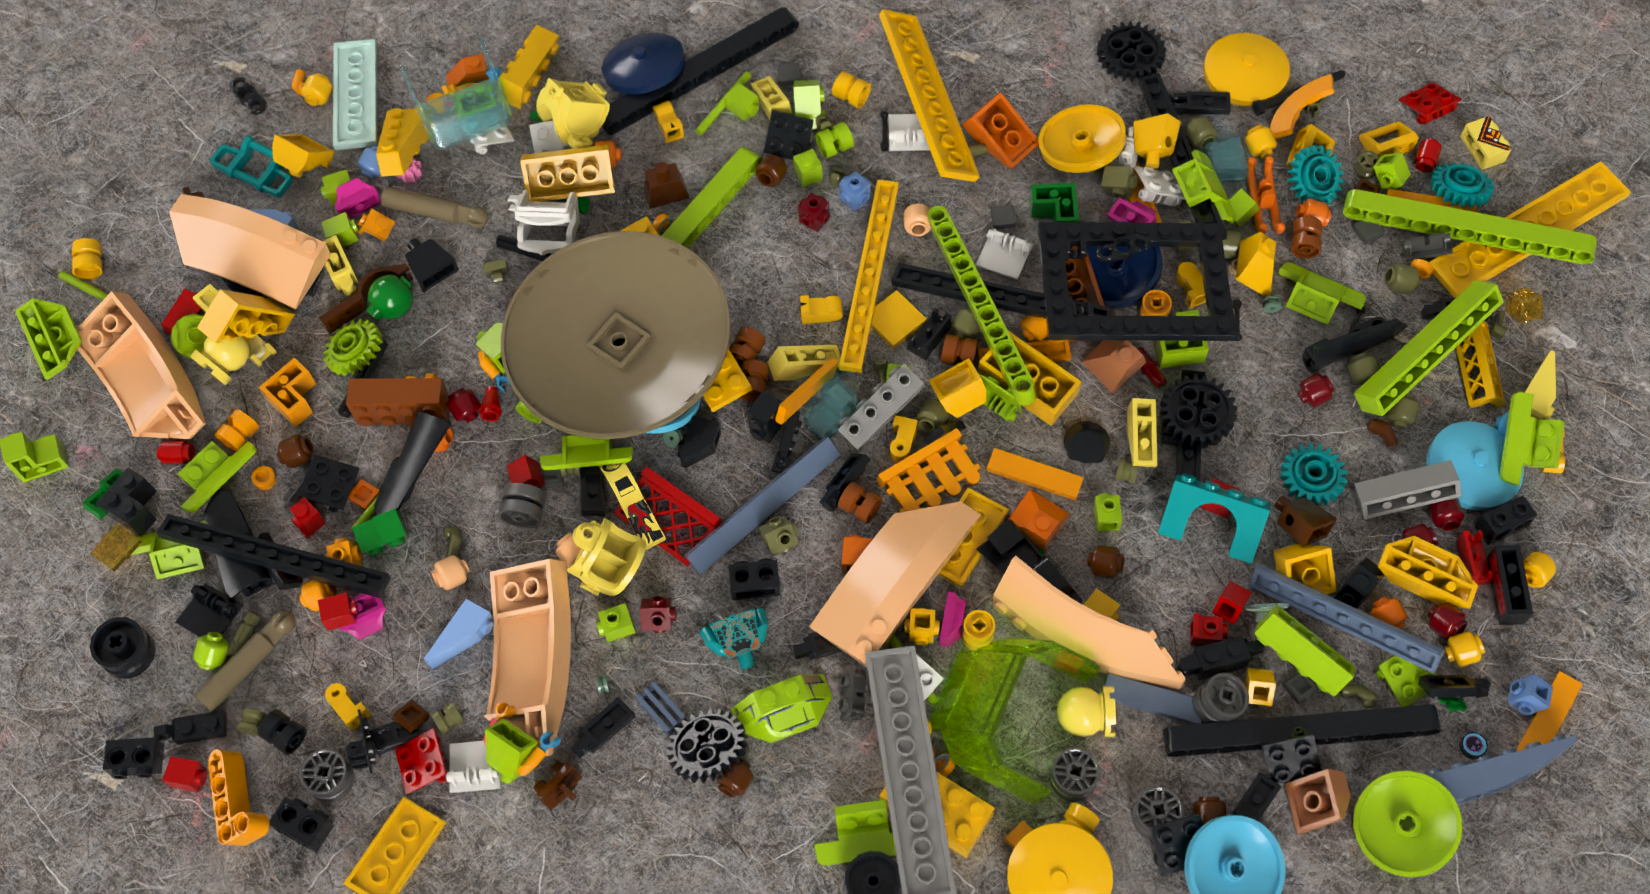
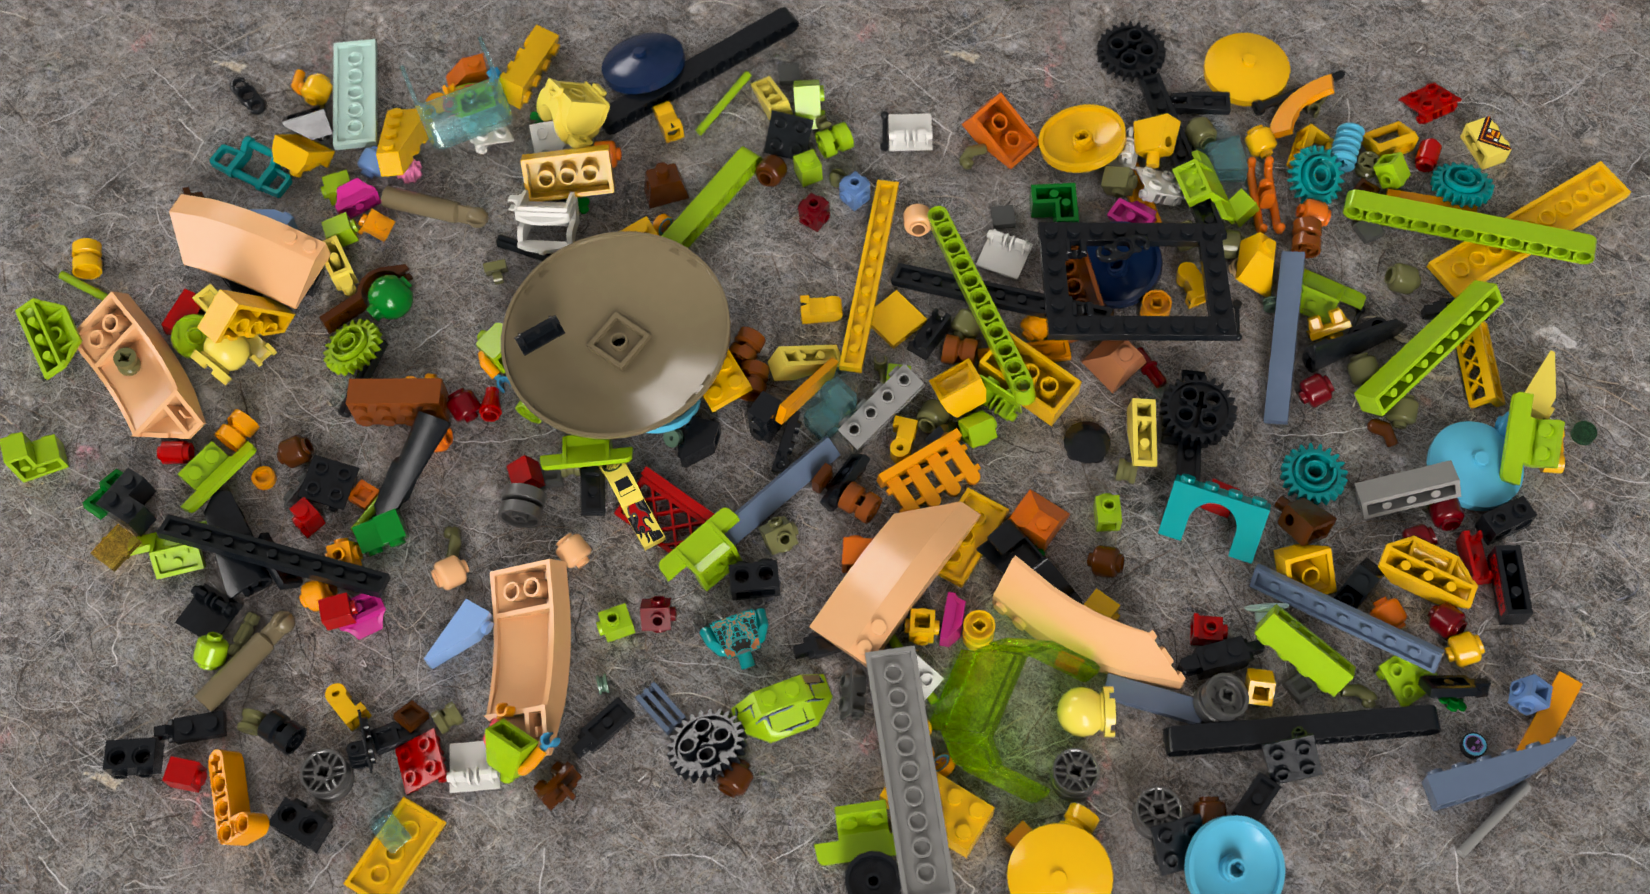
(122, 647): black wheel -> none
(127, 367): none -> olive wheel
(286, 389): light orange brick -> none
(311, 123): none -> slope
(390, 831): none -> clear light blue bracket
(429, 263): black torso -> none
(539, 335): none -> black hinge
(606, 557): light yellow animal -> none
(705, 551): none -> lime plate
(742, 102): lime brick -> none
(822, 478): none -> reddish brown tile
(850, 89): yellow wheel -> none
(929, 96): yellow plate -> none
(978, 429): none -> lime brick
(1034, 474): light orange tile -> none
(1181, 352): lime brick -> none
(1231, 602): red brick -> none
(1284, 338): none -> sand blue tile
(1318, 799): nougat slope -> none
(1319, 330): none -> yellow hips
(1347, 145): none -> medium azure piece
(1408, 824): lime dish -> none
(1418, 248): dark grey hinge -> none
(1425, 268): light orange tile -> none
(1493, 819): none -> light grey bar
(1498, 330): olive hand -> none
(1525, 305): clear yellow brick -> none
(1539, 569): yellow head -> none
(1584, 433): none -> clear green tile

